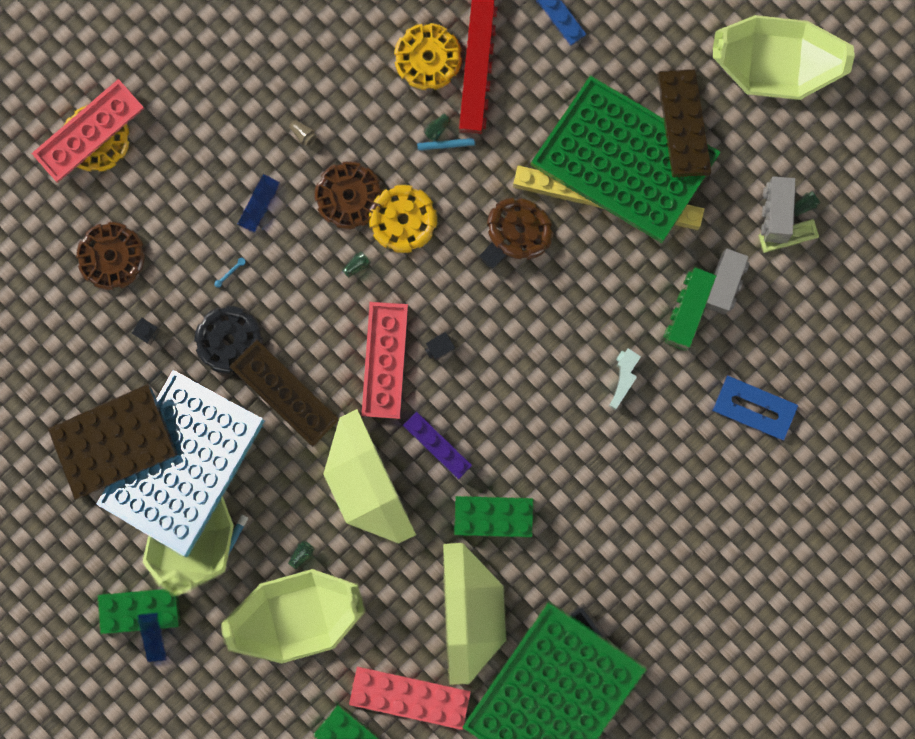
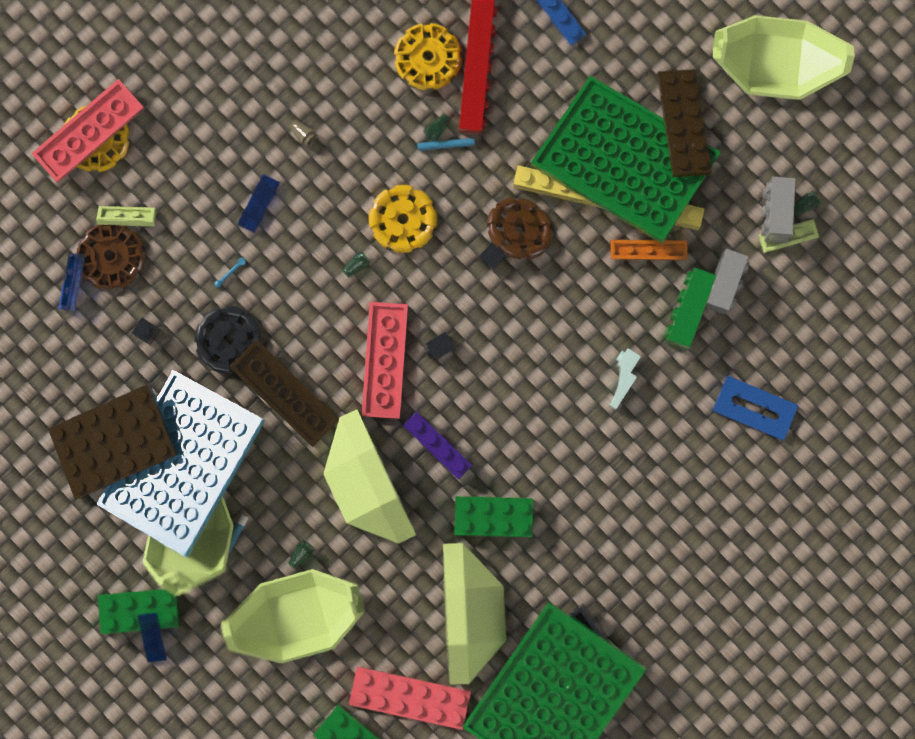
(71, 282): none -> clear blue tile
(126, 216): none -> yellowish green tile
(342, 184): reddish brown plate -> none
(648, 250): none -> orange plate

